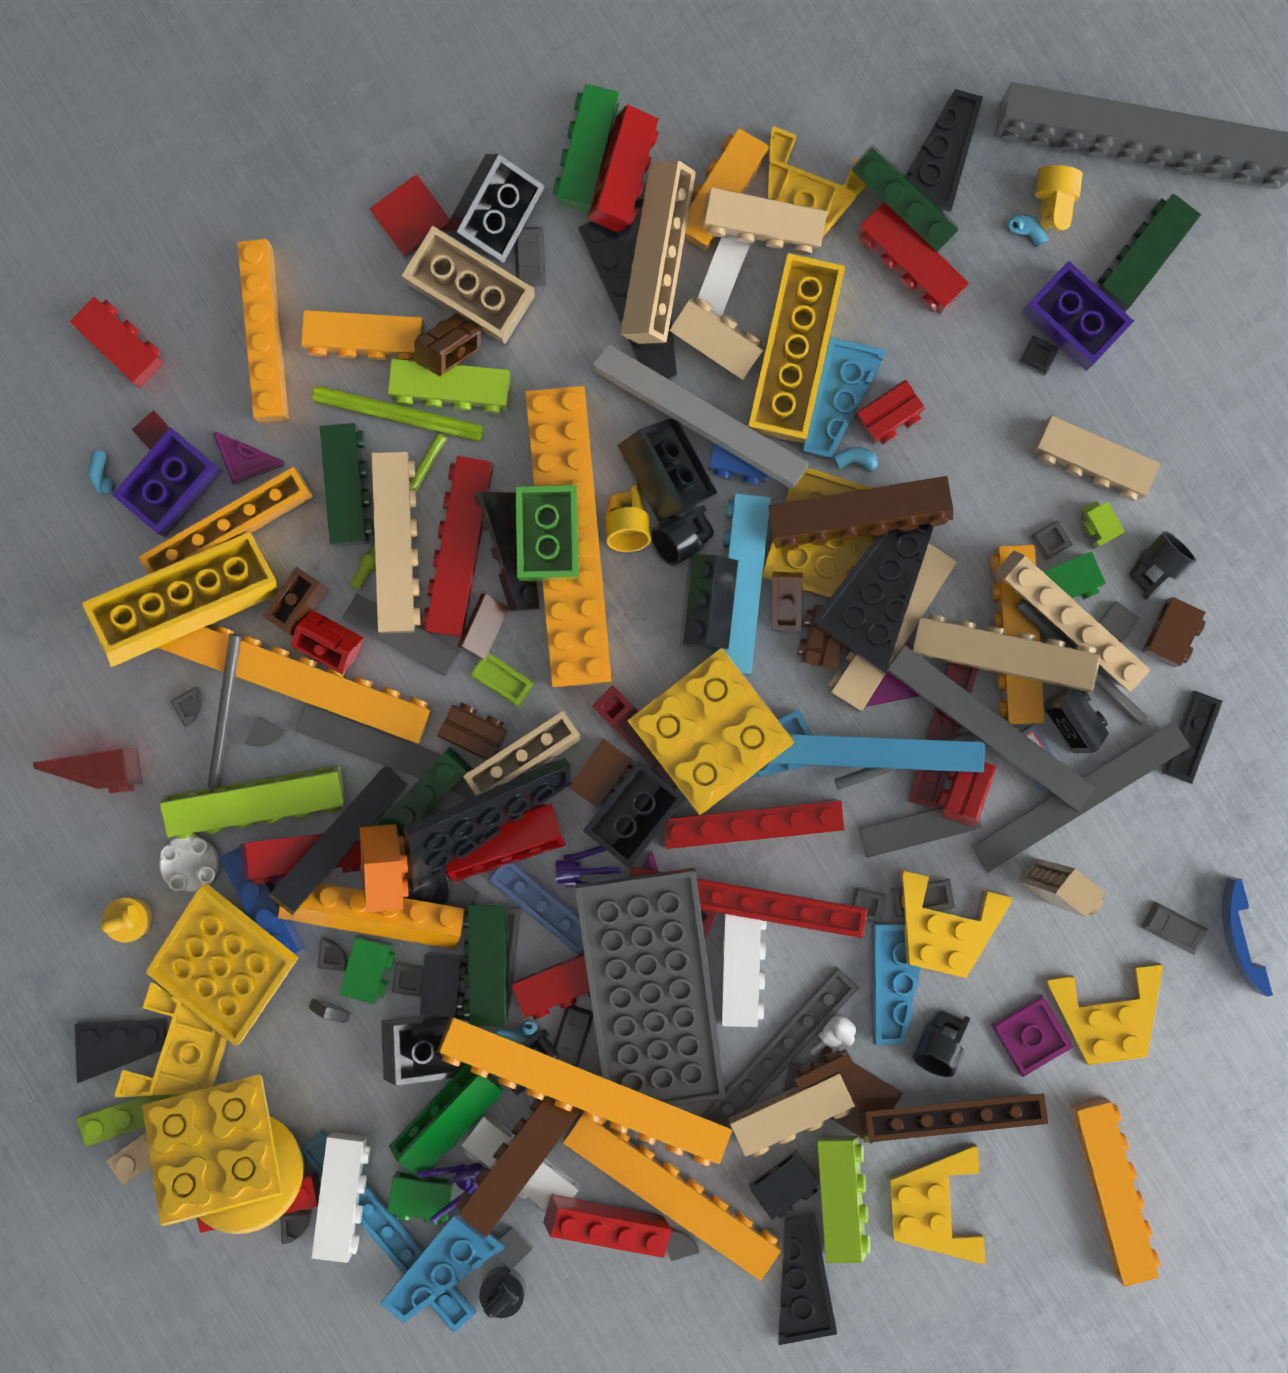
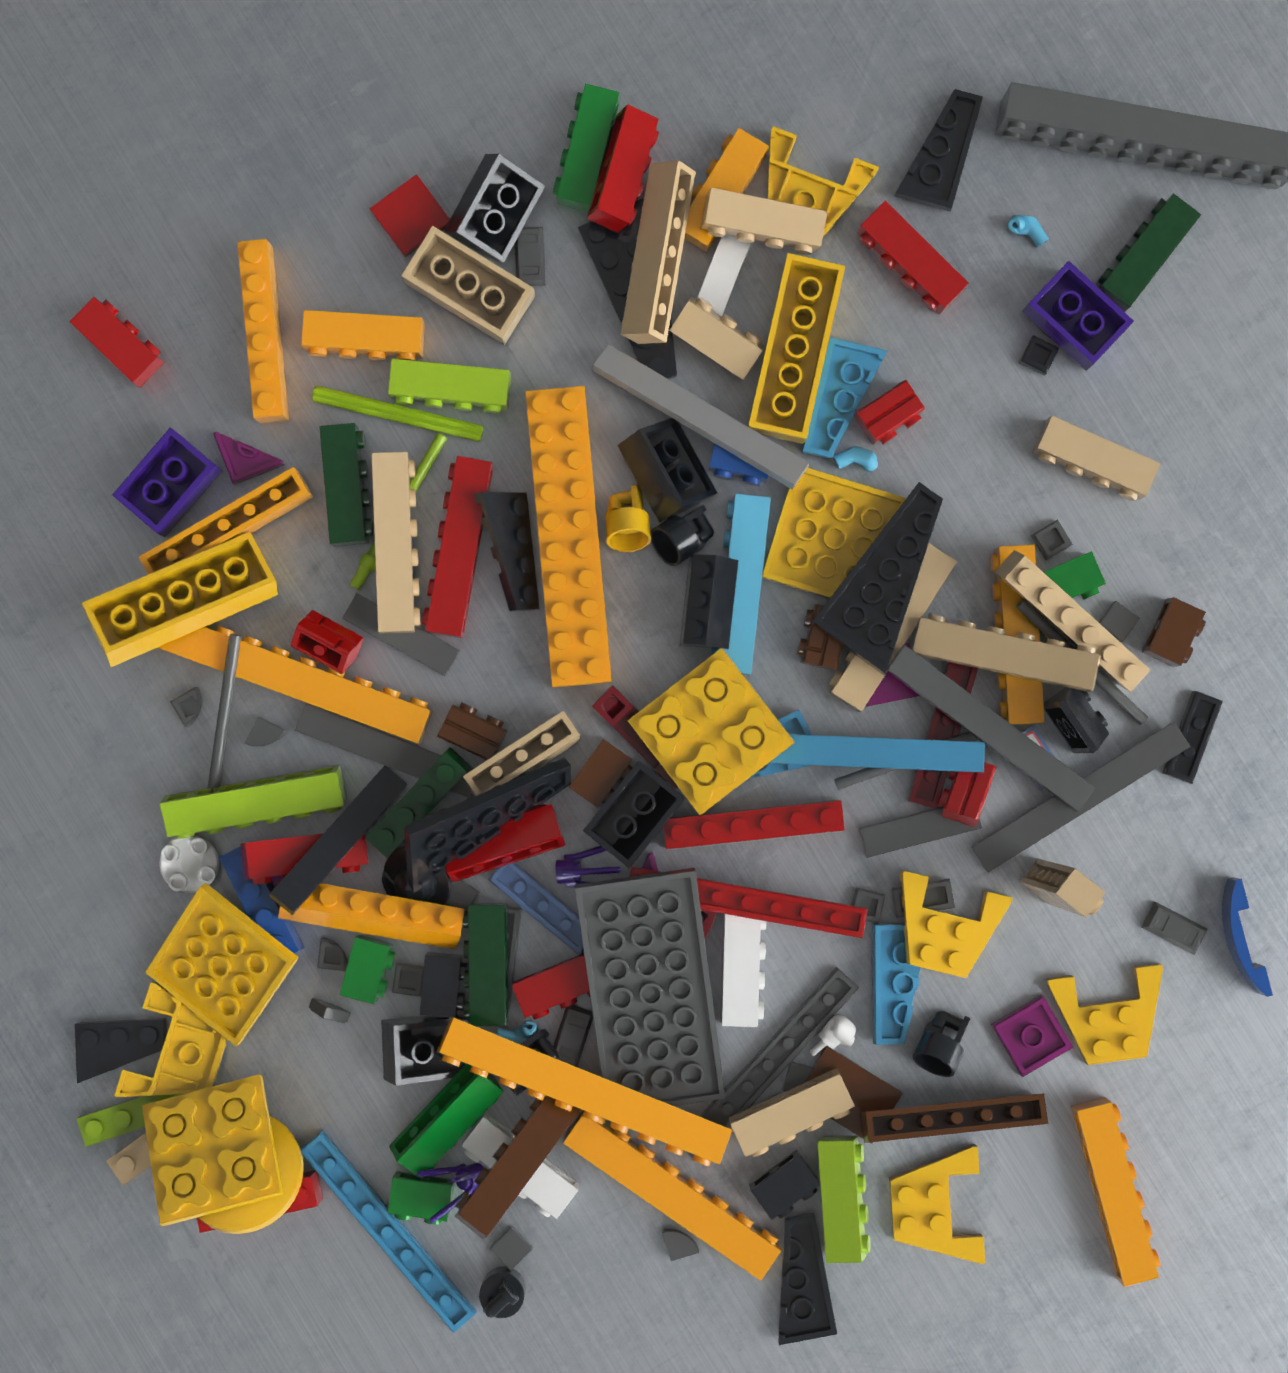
(96, 474): medium azure arm -> none
(110, 770): clear red slope -> none
(127, 919): yellow piece -> none
(151, 429): dark red tile -> none
(294, 1225): dark grey tile -> none
(295, 600): reddish brown brick -> none
(339, 1197): white brick -> none
(383, 868): orange brick -> none
(439, 1267): dark azure wing -> none
(447, 344): reddish brown brick -> none
(483, 626): tile -> none
(502, 679): lime tile -> none
(547, 533): bright green brick -> none
(607, 1226): red brick -> none
(787, 601): reddish brown plate -> none
(811, 1073): reddish brown plate -> none
(861, 513): reddish brown brick -> none
(904, 197): dark green brick -> none
(1058, 190): yellow piece -> none
(1101, 523): lime brick -> none
(1168, 555): black piece -> none

